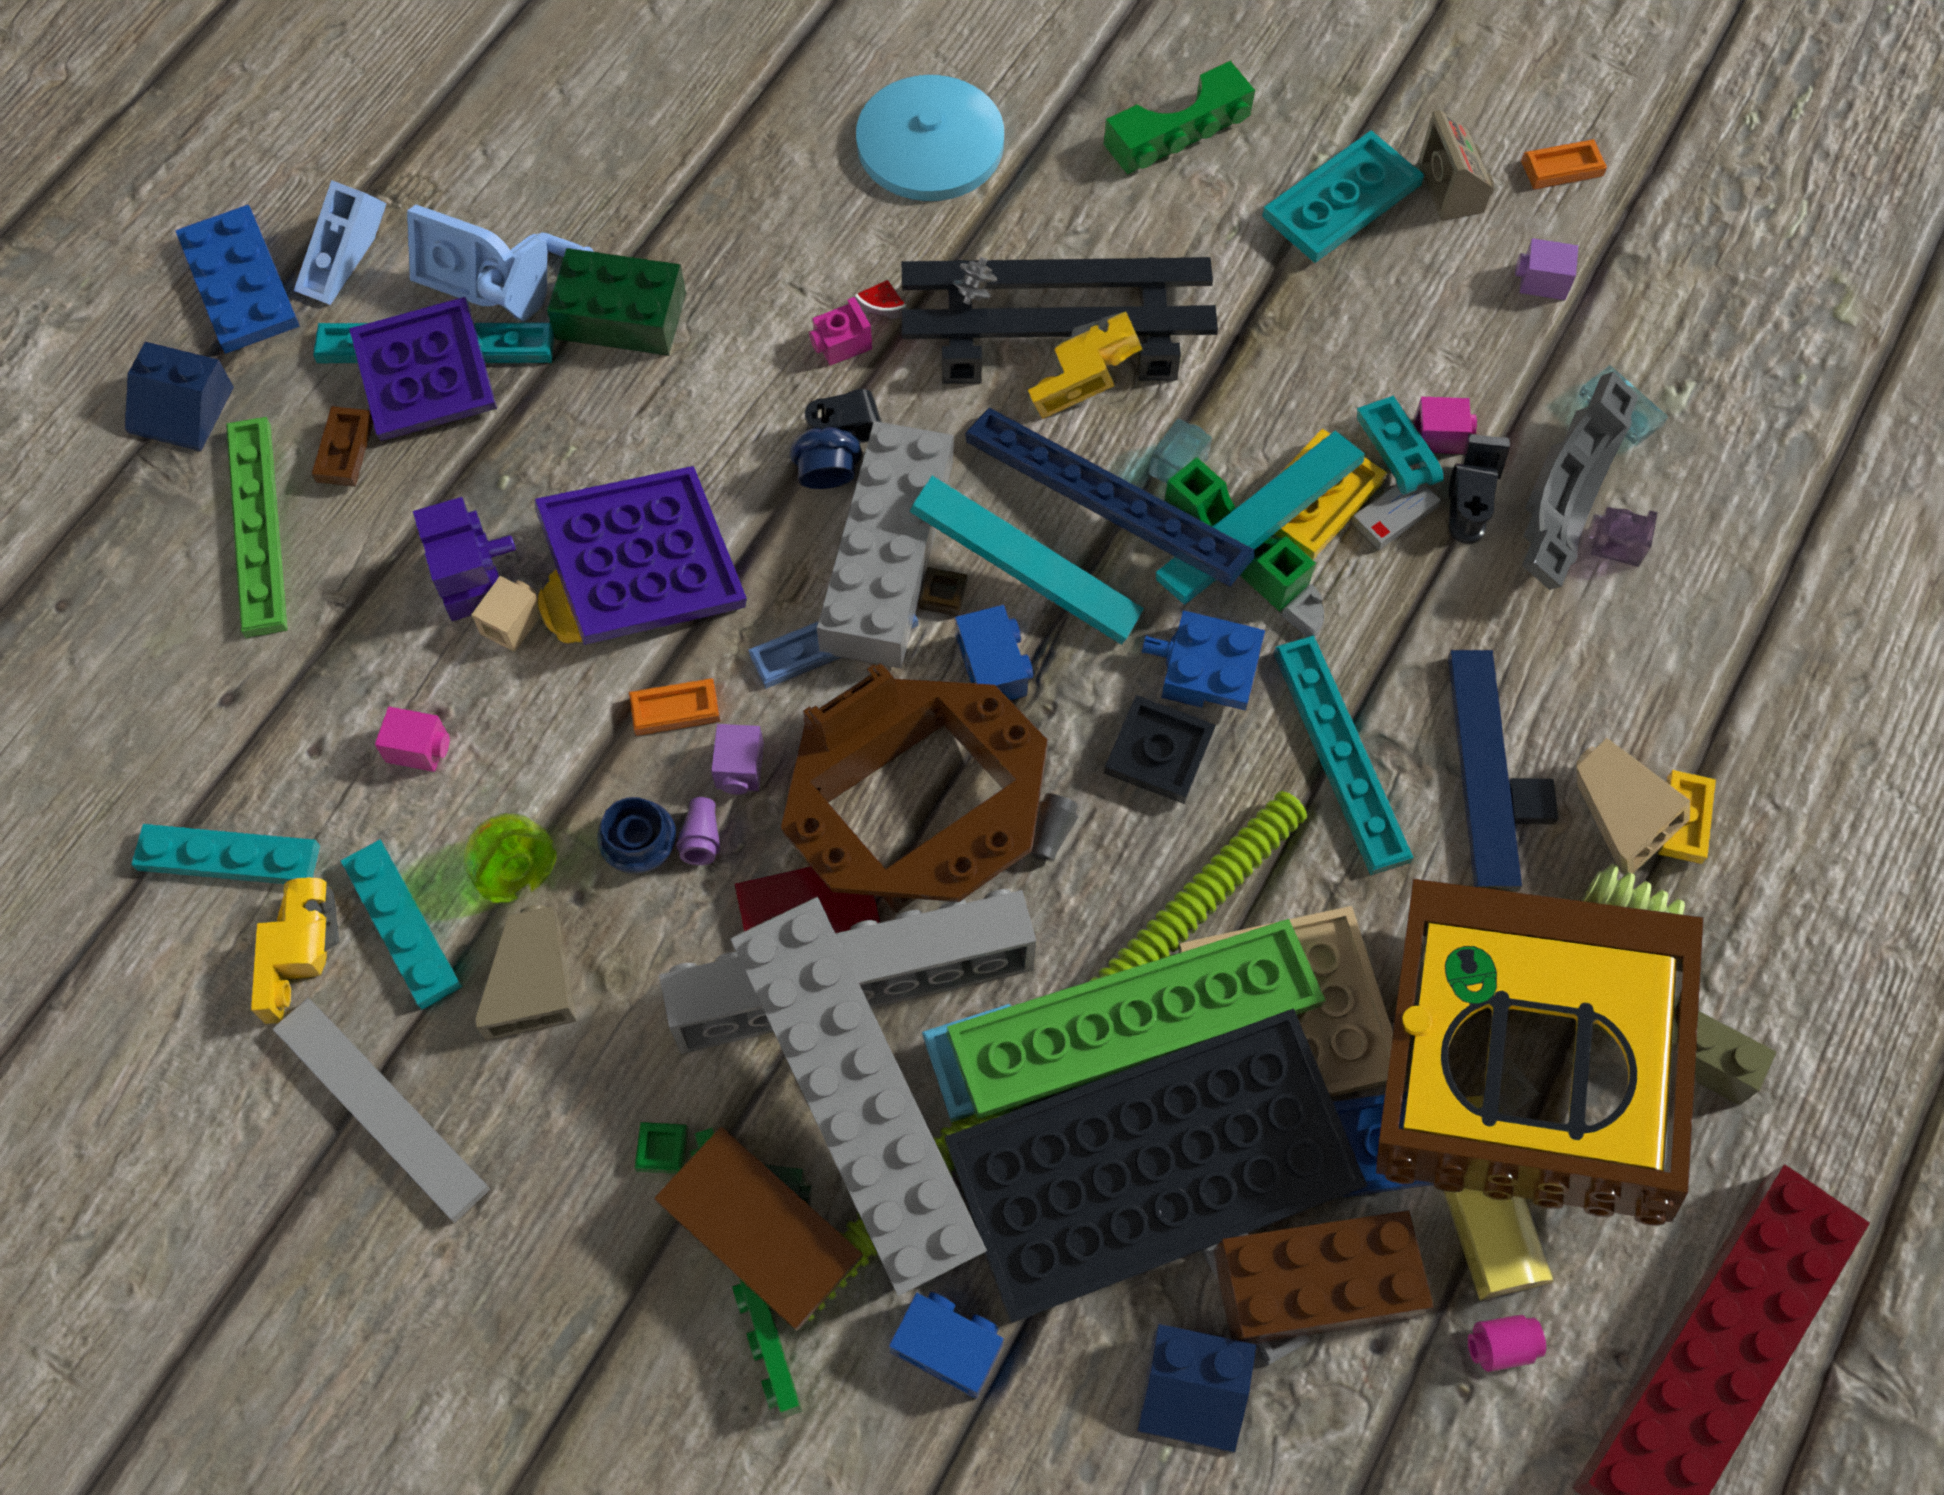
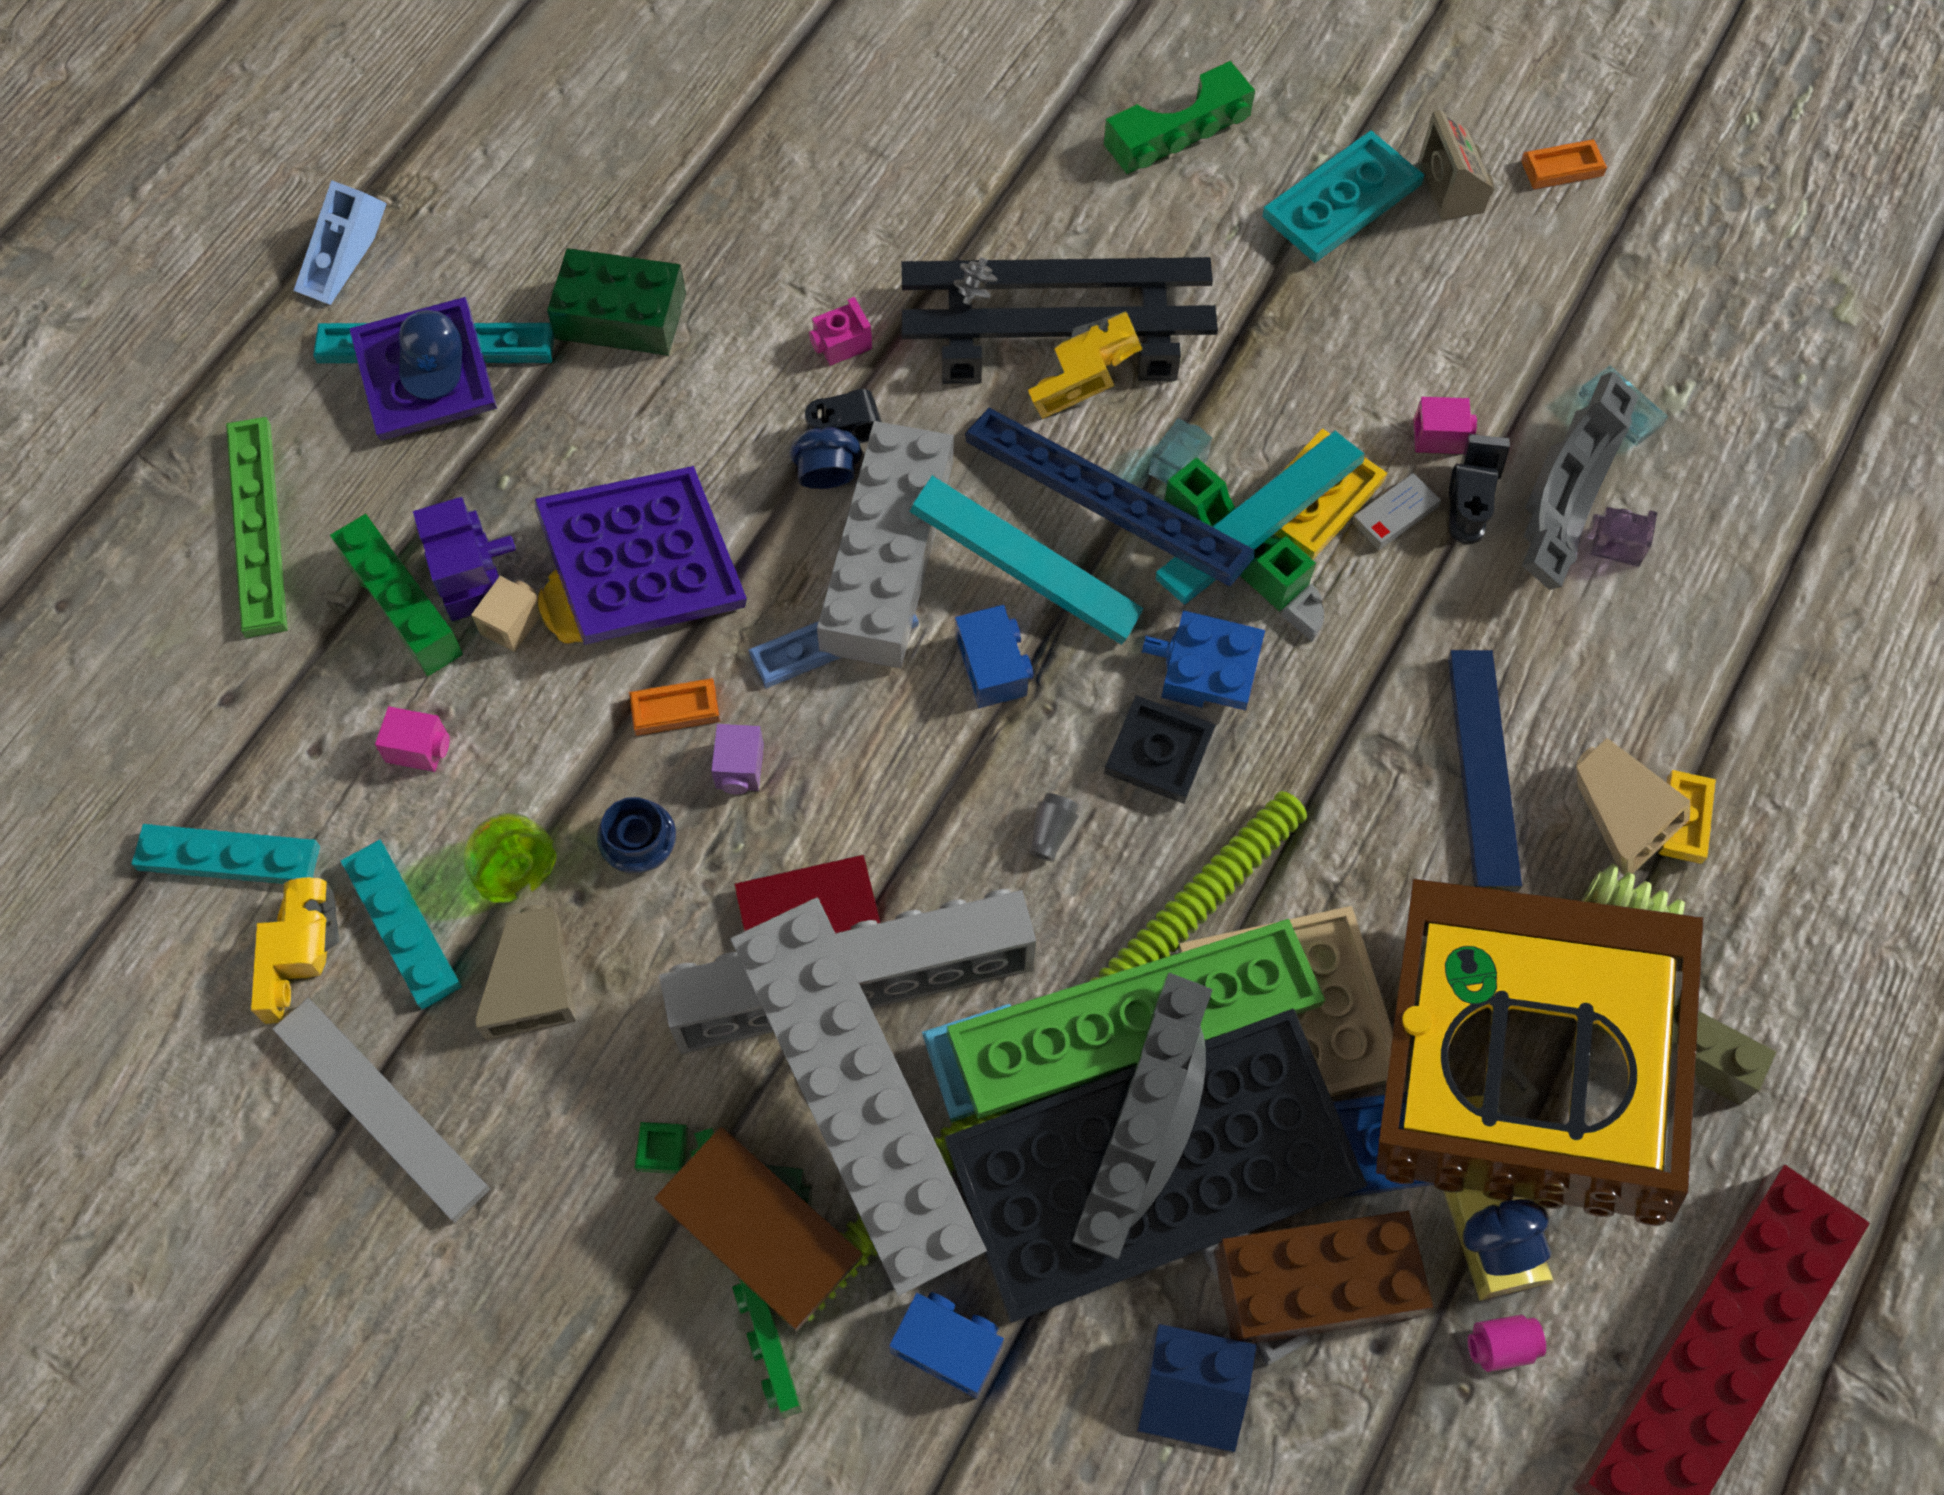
(175, 396): dark blue slope -> none
(237, 279): blue plate -> none
(343, 446): reddish brown plate -> none
(397, 594): none -> green arch
(429, 355): none -> dark blue cap
(478, 264): light blue plate -> none
(699, 835): medium lavender cone -> none
(874, 726): reddish brown hinge -> none
(881, 300): tile -> none
(930, 137): medium azure dish -> none
(943, 591): dark brown tile -> none
(1152, 1120): none -> dark grey piece
(1343, 756): teal tile -> none
(1399, 444): teal plate -> none
(1509, 1236): none -> dark blue piece
(1533, 801): black tile -> none
(1547, 268): medium lavender brick -> none

